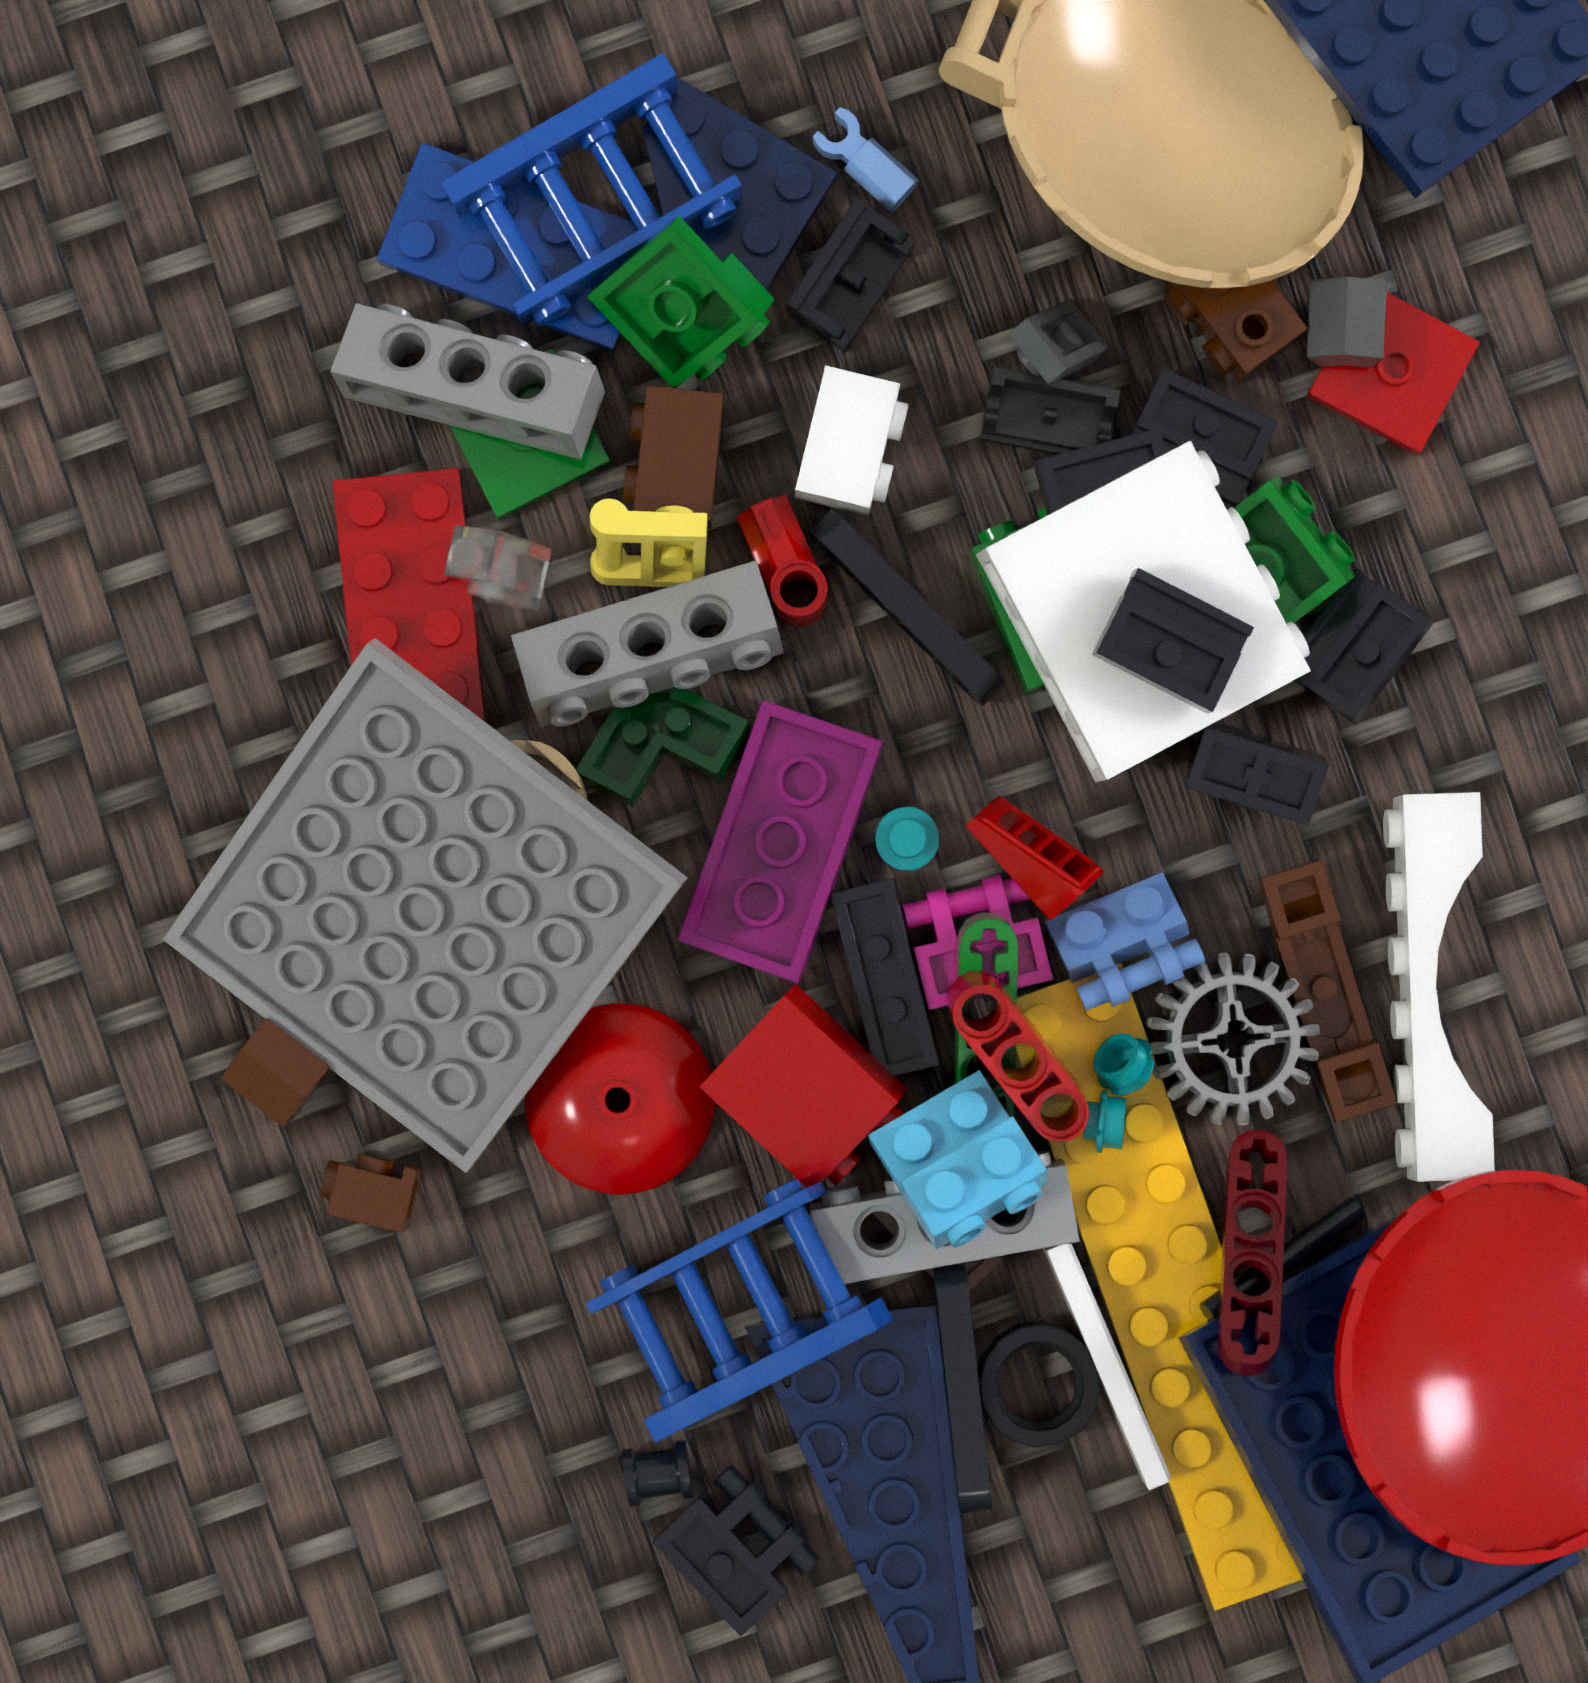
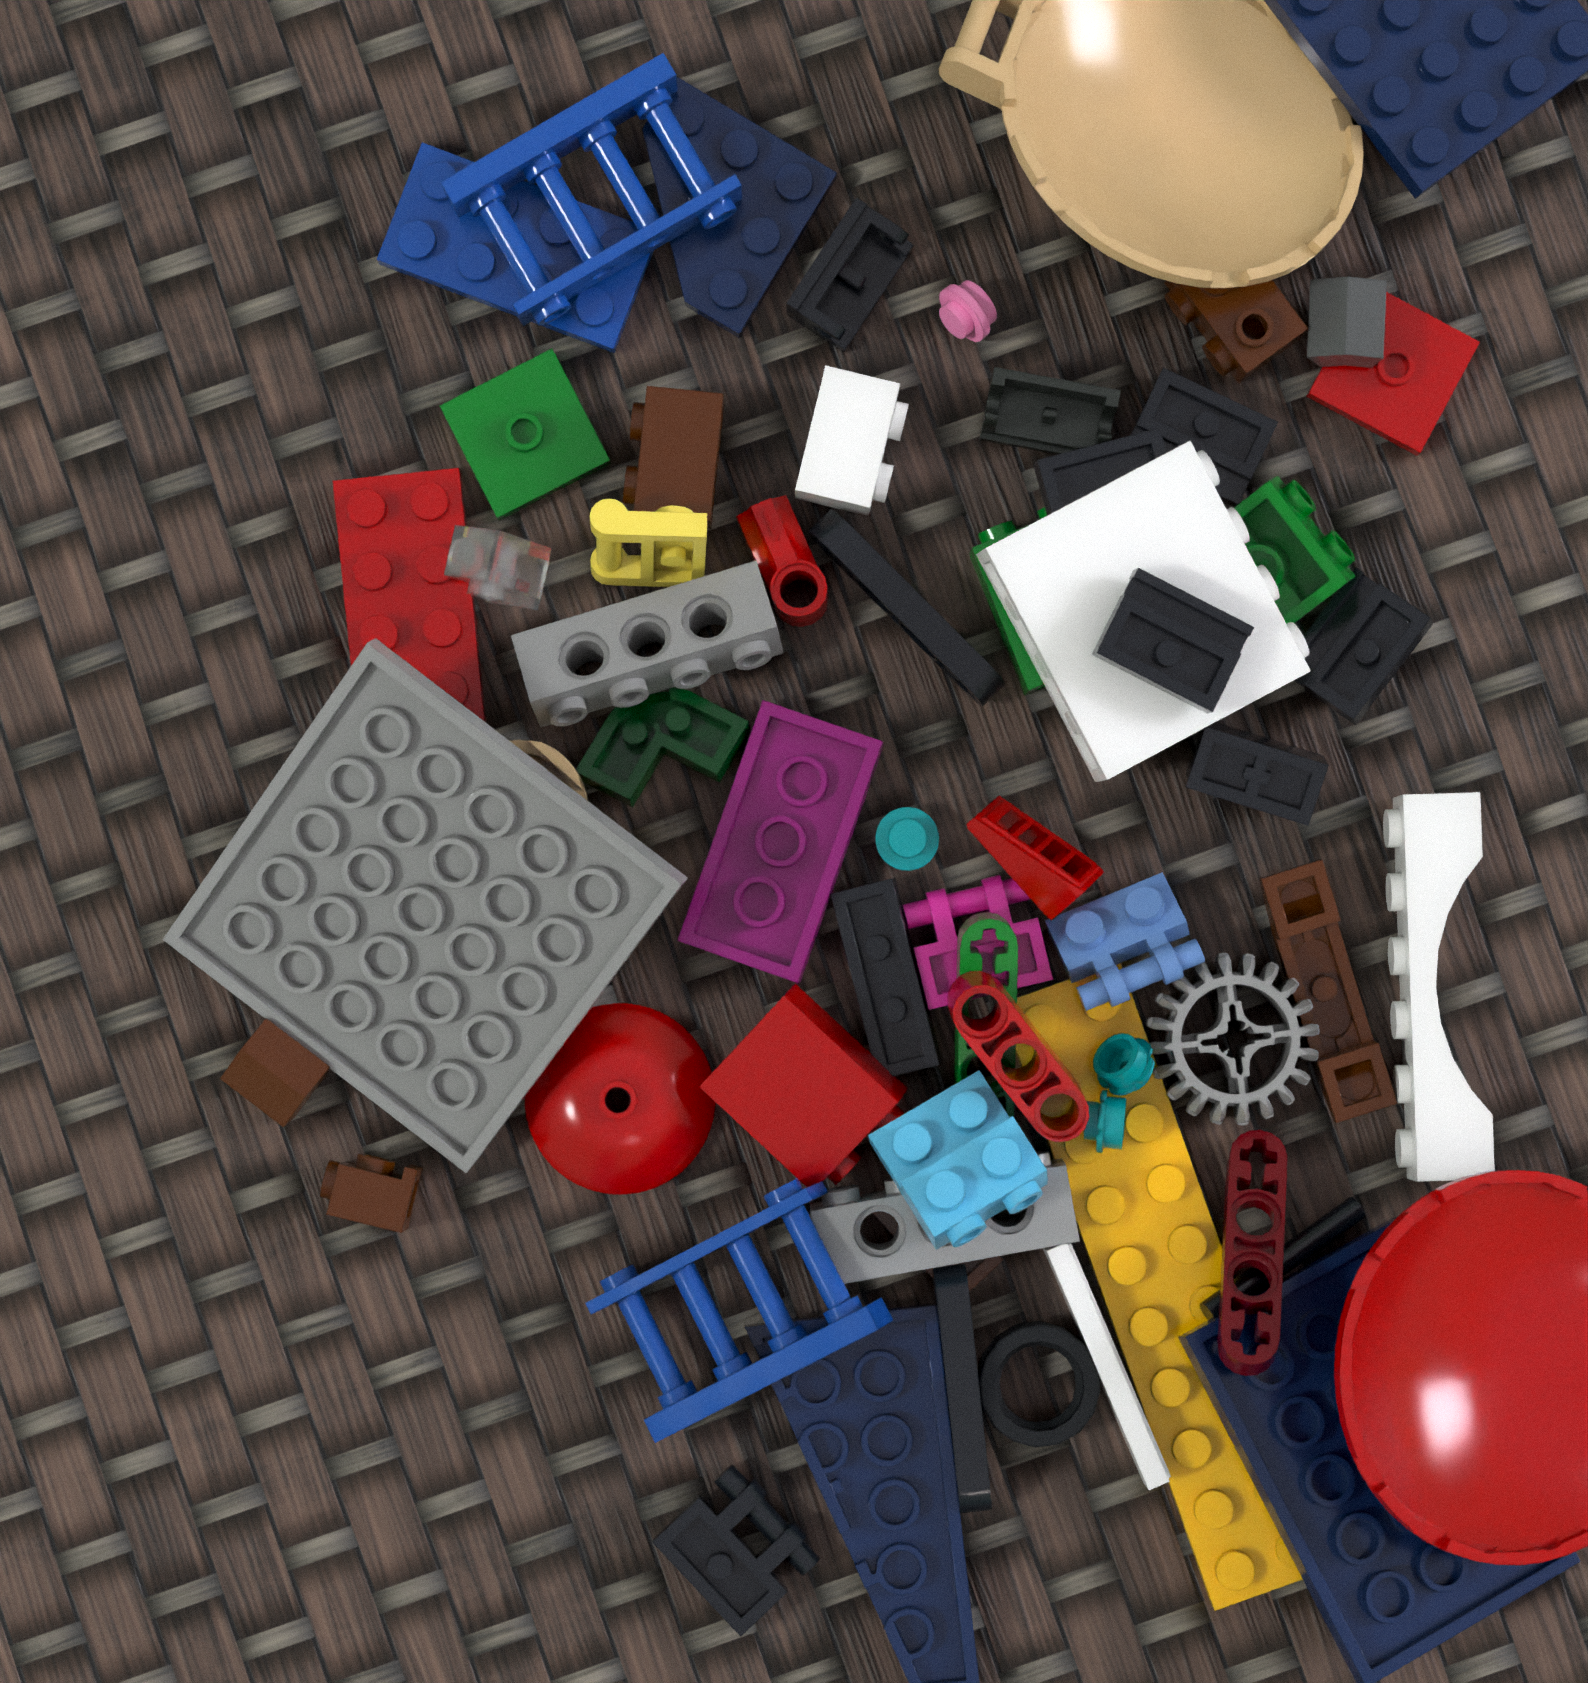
(551, 421): light grey brick -> none
(657, 1473): black bush -> none
(682, 303): green plate -> none
(868, 163): light blue bar -> none
(967, 311): none -> bright pink plate
(1057, 342): dark grey plate -> none

